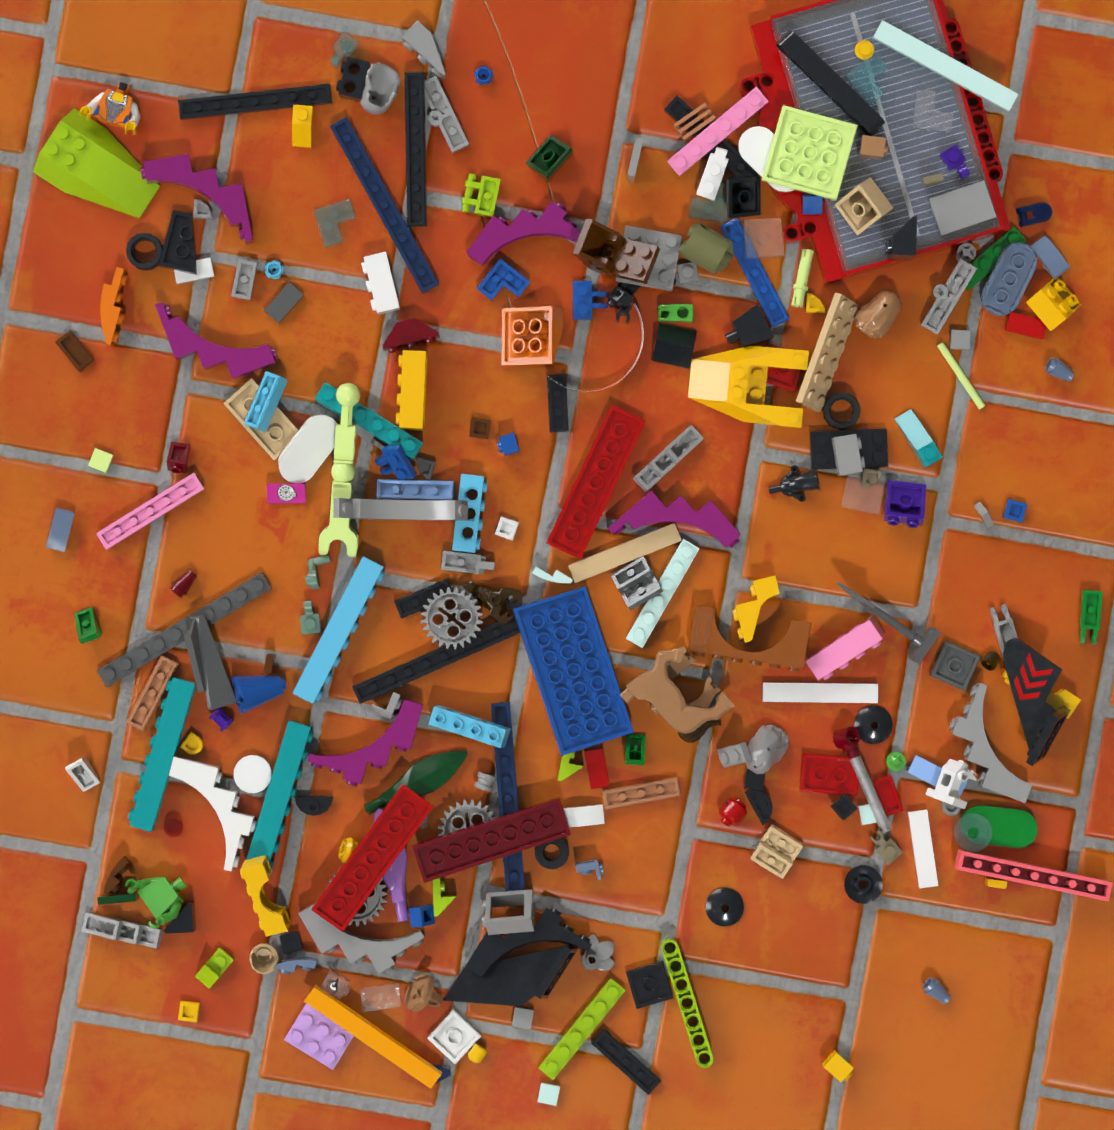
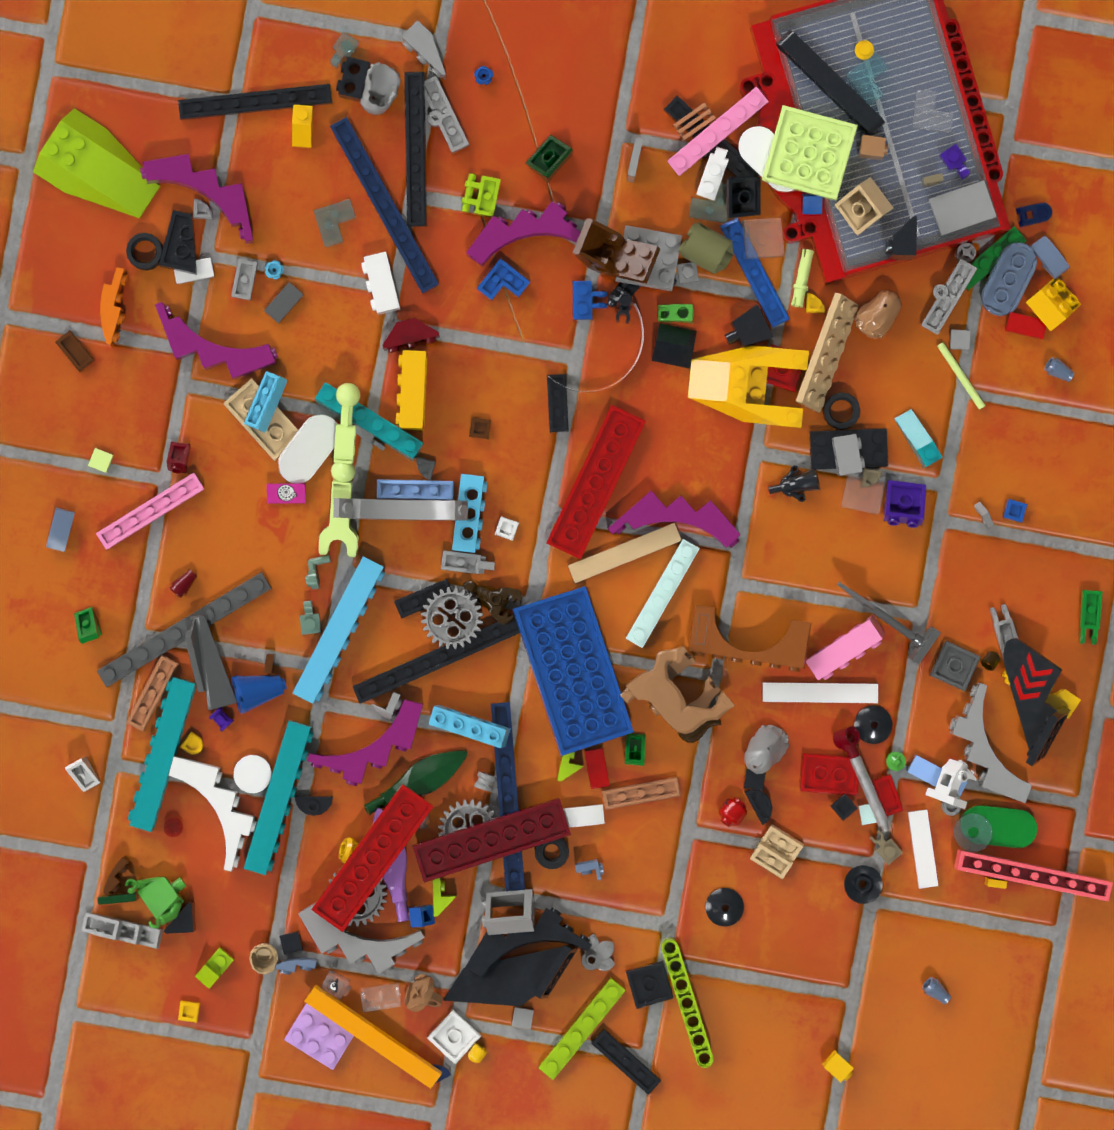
(114, 108): torso -> none
(272, 917): yellow arch -> none
(397, 462): blue hinge -> none
(508, 444): blue plate -> none
(530, 335): orange slope -> none
(548, 1094): light aqua tile -> none
(558, 577): light aqua slope -> none
(636, 583): dark grey slope -> none
(668, 458): light grey slope -> none
(734, 754): light grey plate -> none
(748, 612): yellow arch -> none
(945, 66): light aqua tile -> none

